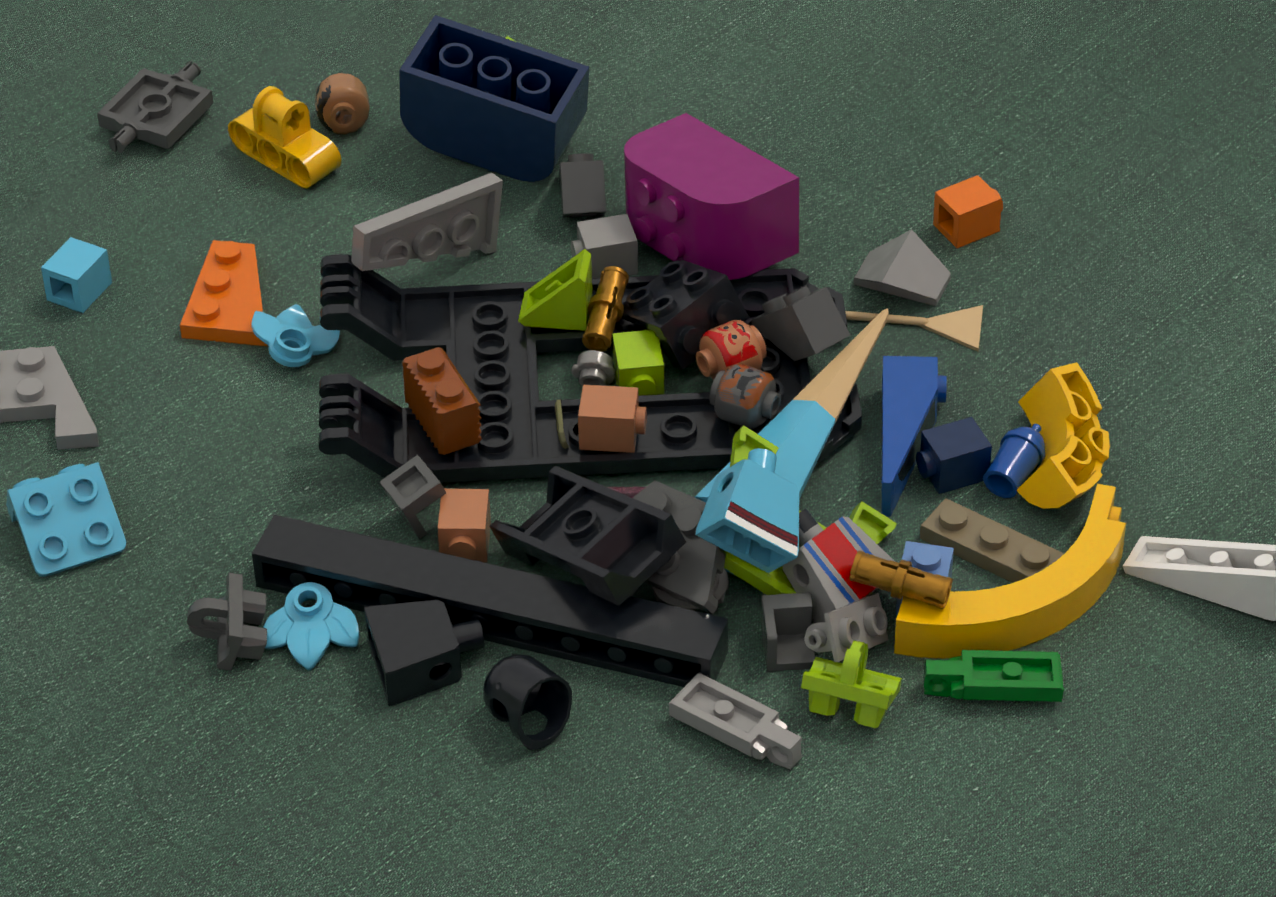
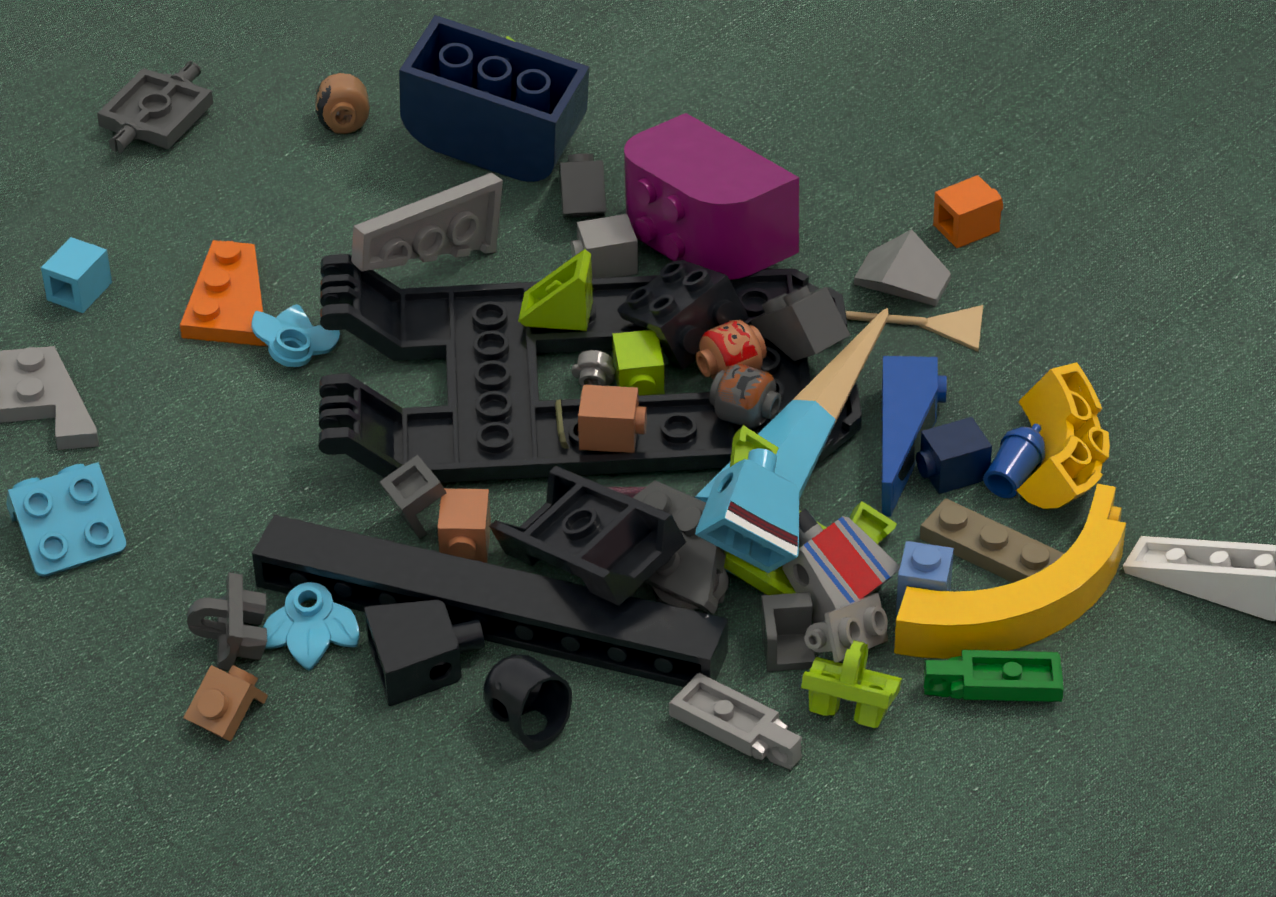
(223, 701): none -> medium nougat bracket
(281, 138): yellow piece -> none
(441, 401): dark orange brick -> none
(605, 308): pearl gold pin -> none
(901, 579): pearl gold pin -> none

